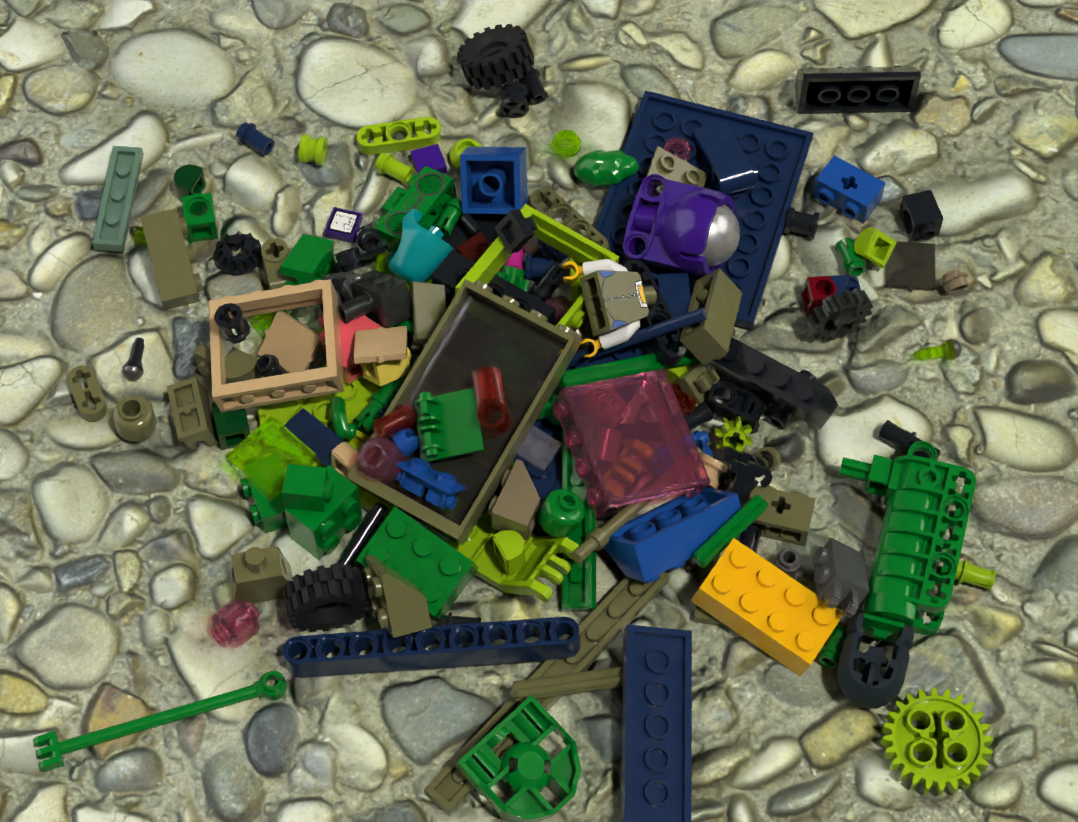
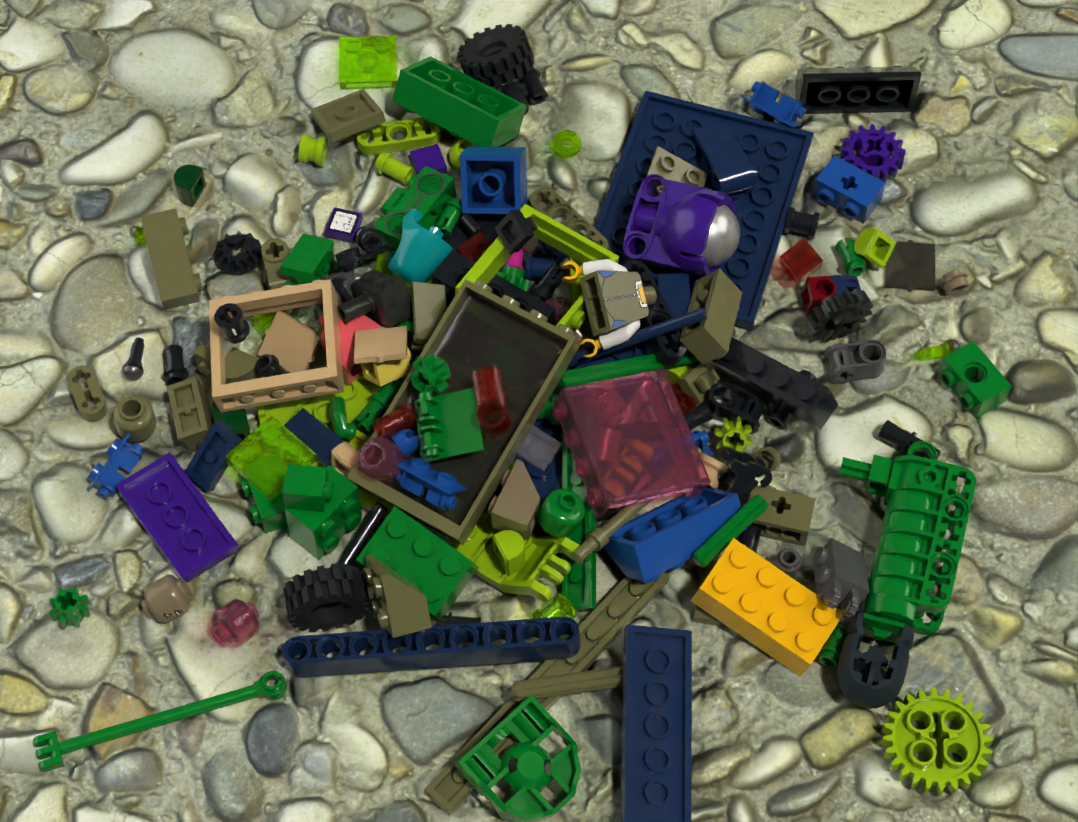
(69, 607): none -> green gear
(118, 199): sand green plate -> none
(121, 456): none -> blue hinge
(166, 598): none -> dark tan head
(174, 364): none -> black pin
(177, 517): none -> dark purple plate
(204, 226): green brick -> none
(210, 460): none -> dark blue plate
(249, 134): dark blue pin -> none
(259, 574): olive torso -> none
(348, 115): none -> olive plate
(367, 62): none -> clear neon green plate
(430, 374): none -> green gear
(458, 103): none -> green brick
(559, 607): none -> clear neon green bush
(605, 167): green arm -> none
(678, 144): clear pink bush -> none
(765, 102): none -> blue hinge
(801, 261): none -> clear red brick
(853, 361): none -> dark grey piece
(873, 152): none -> dark purple gear
(921, 215): black brick -> none
(973, 364): none -> green brick
(975, 575): lime pin -> none

